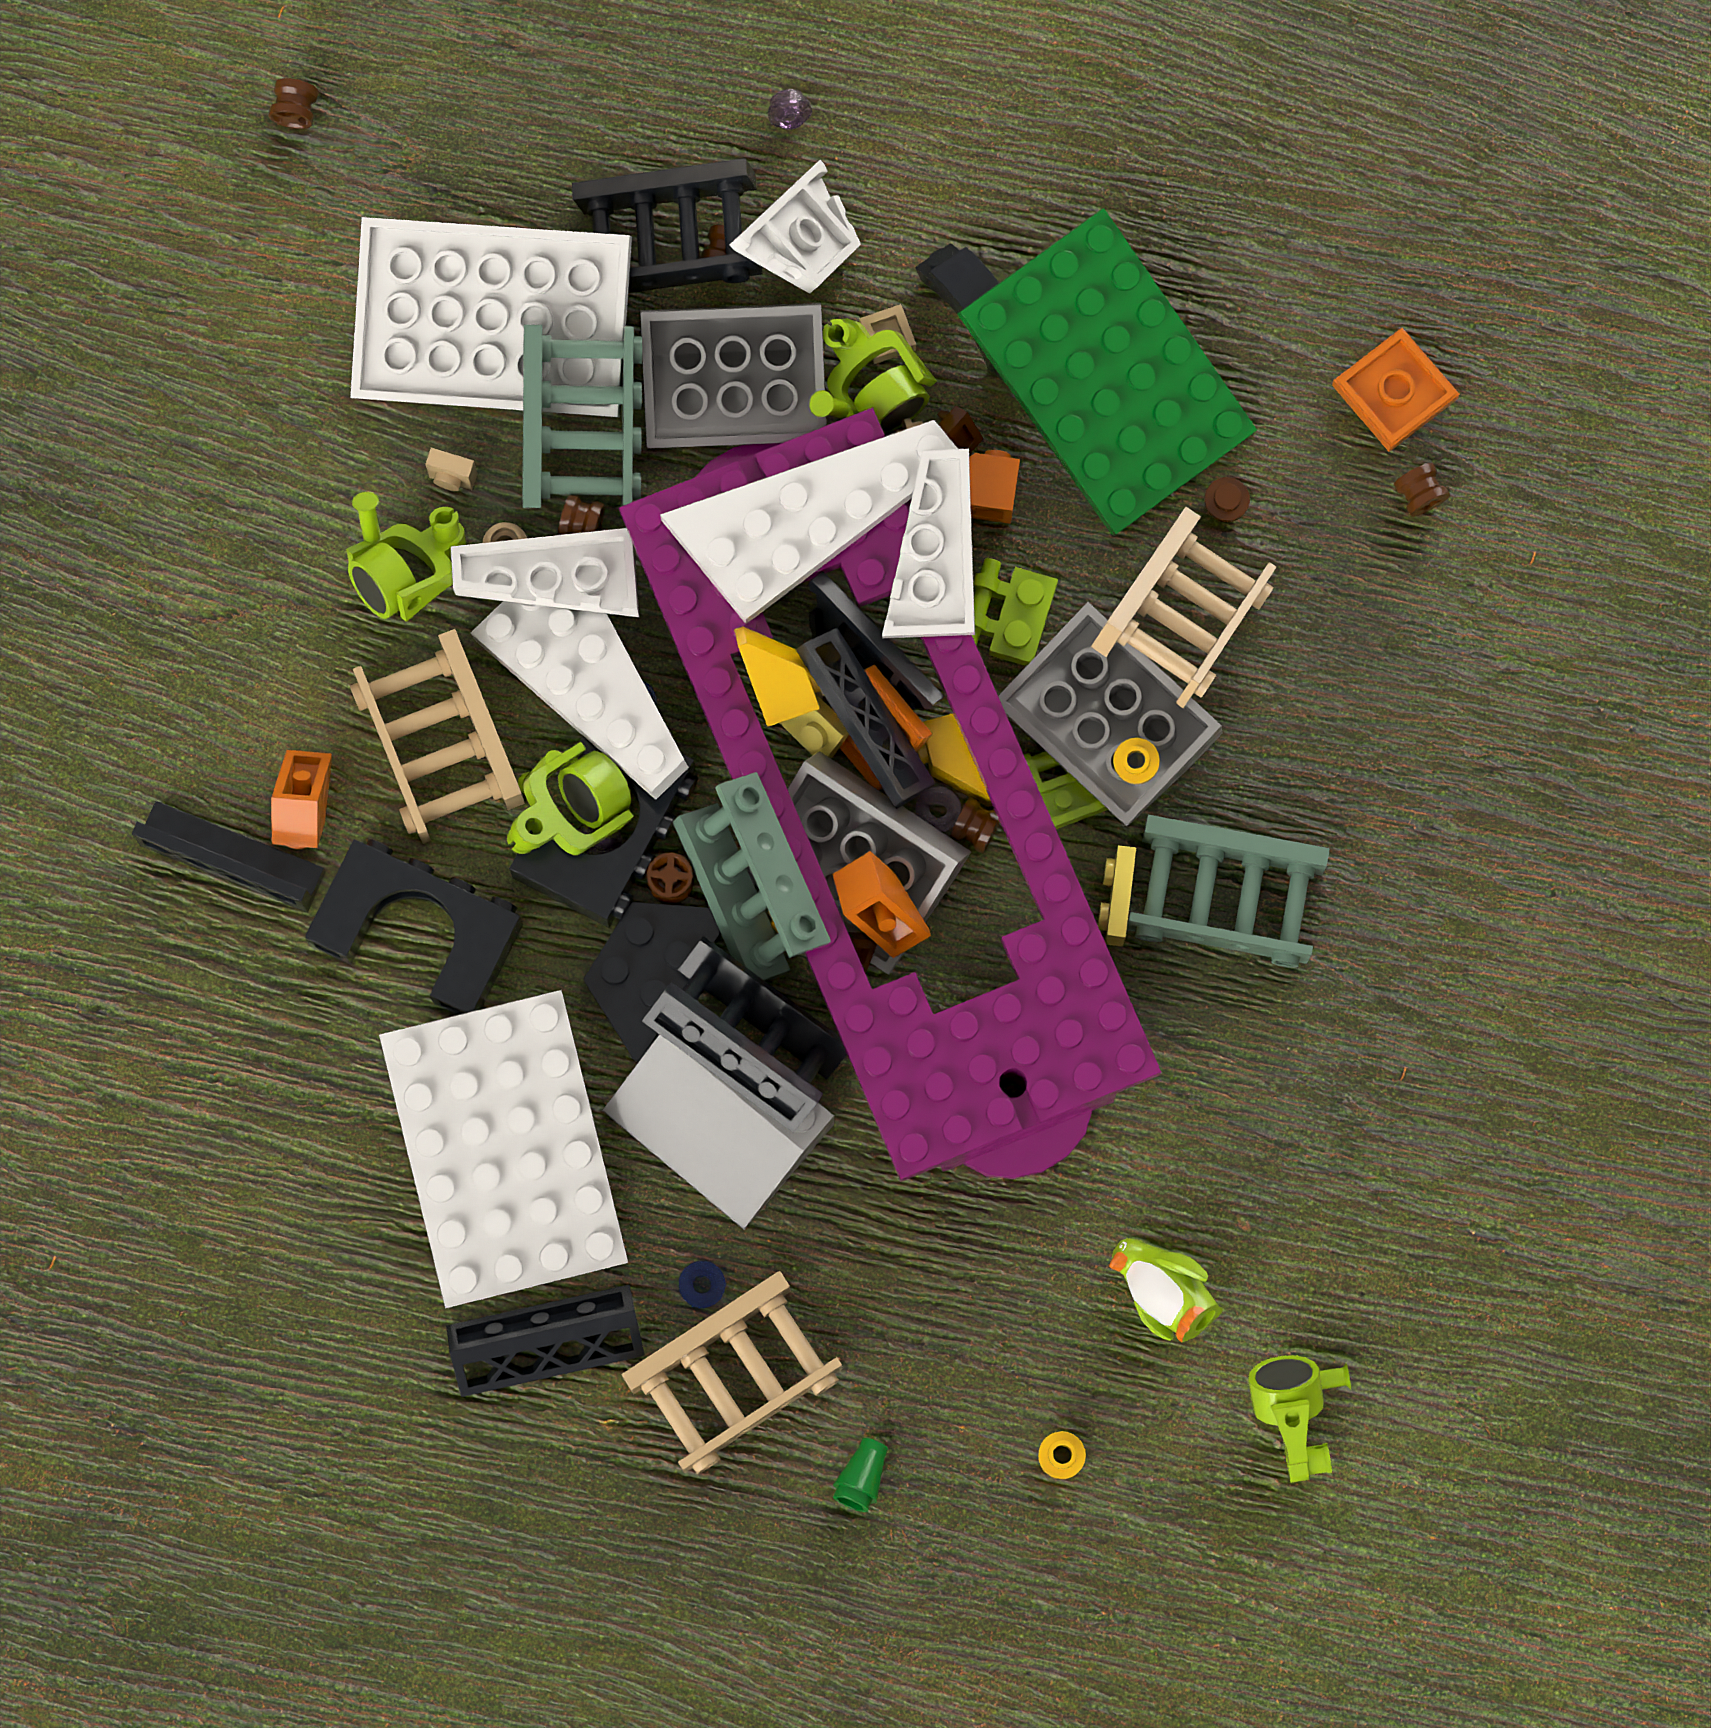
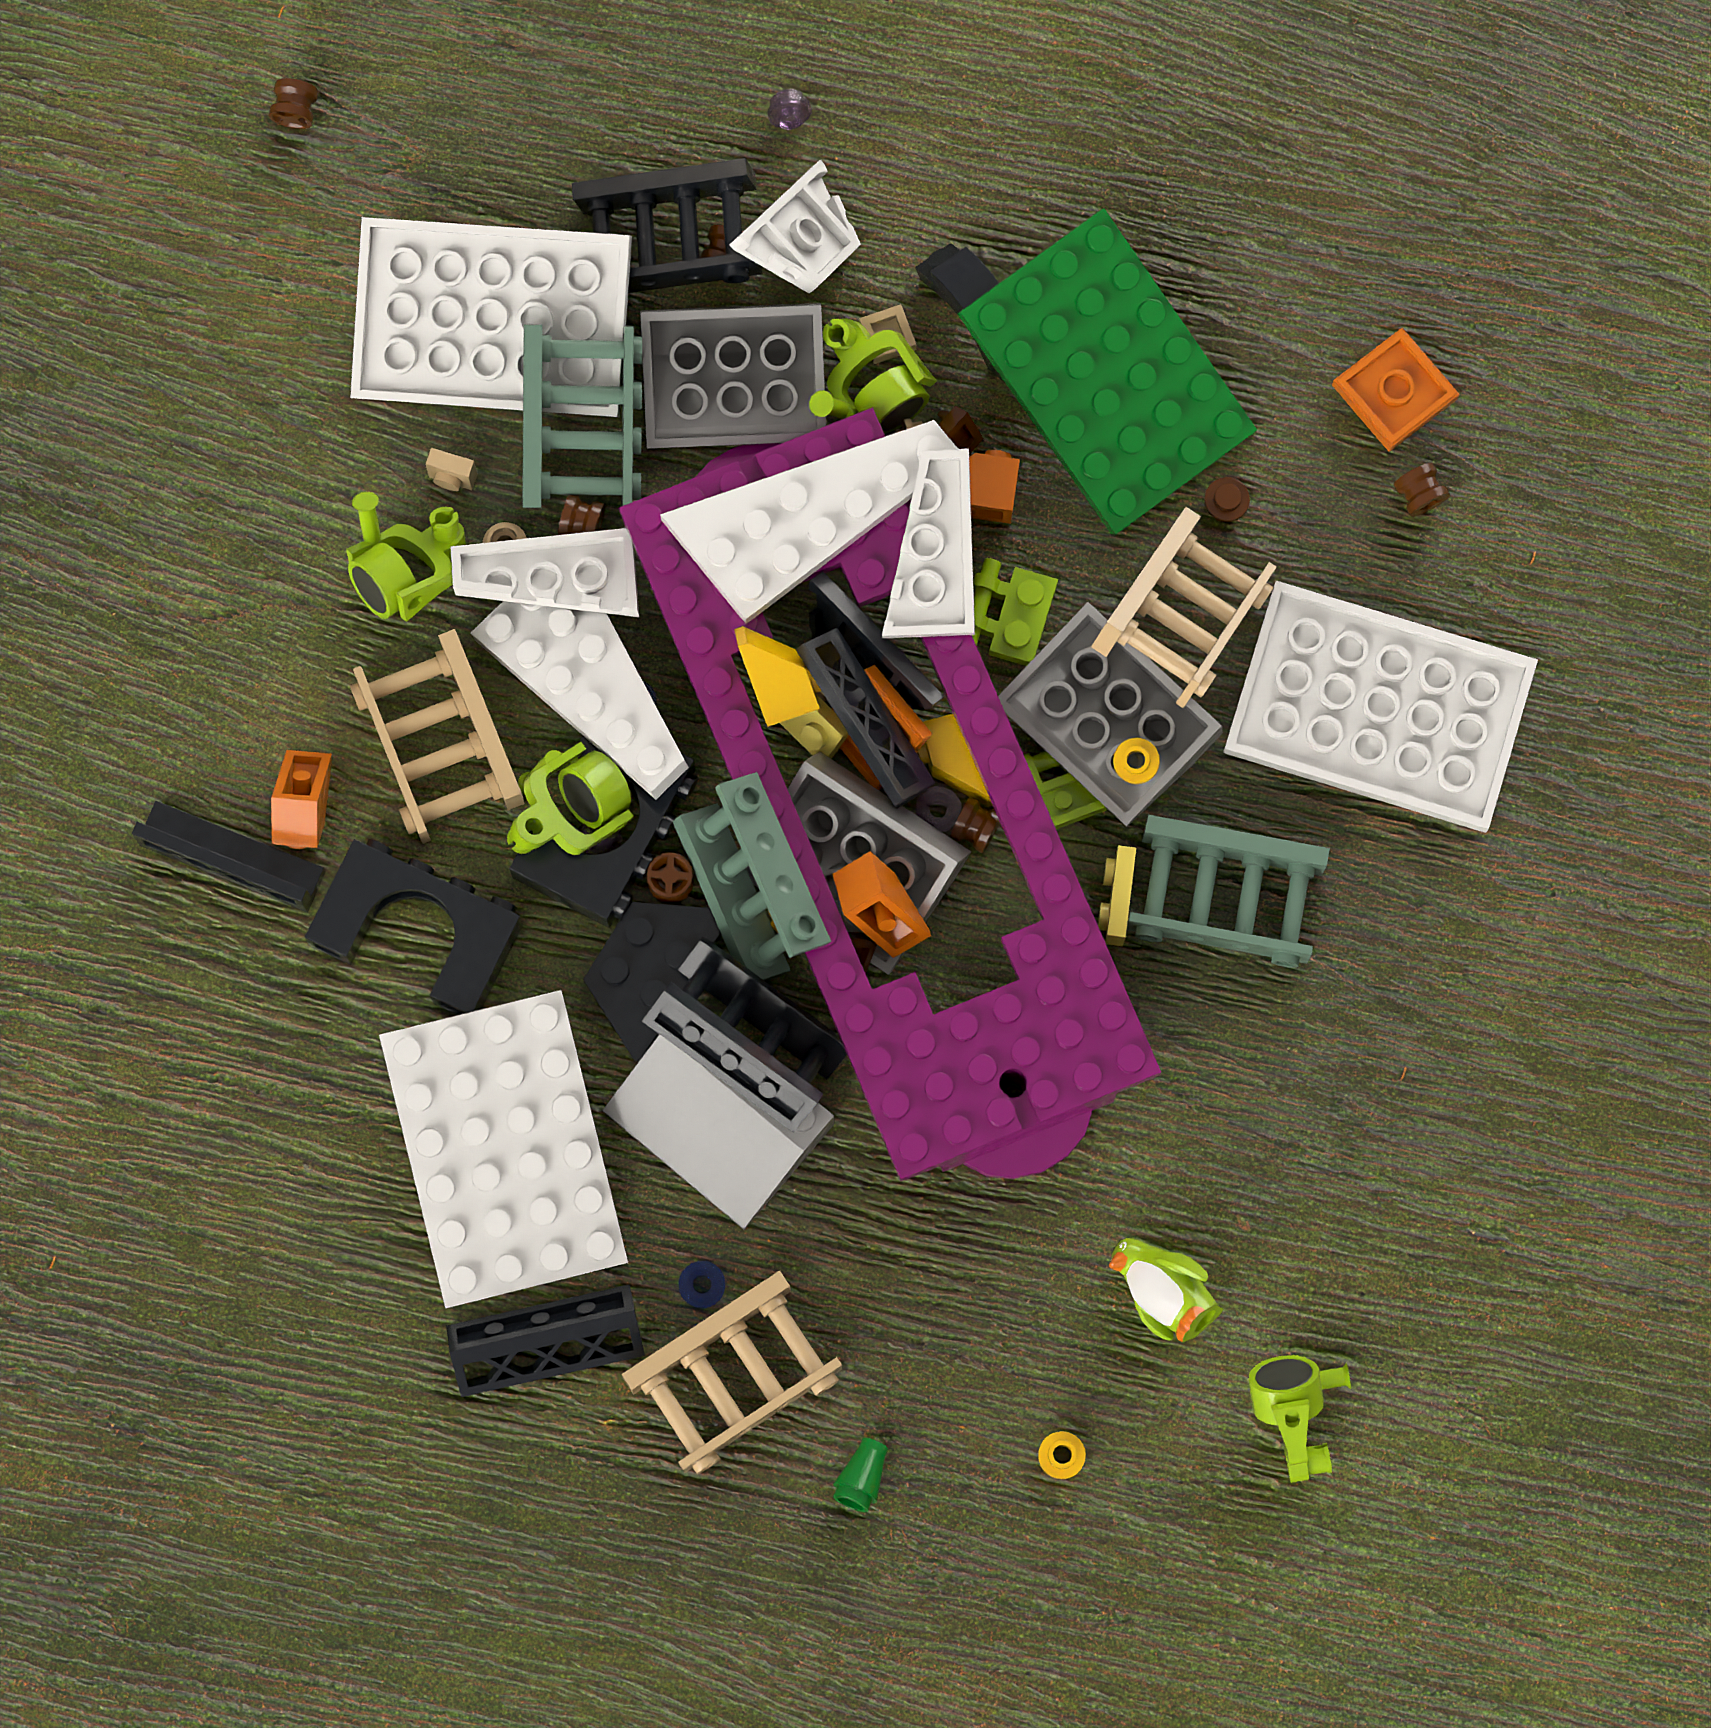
(1381, 706): none -> white plate

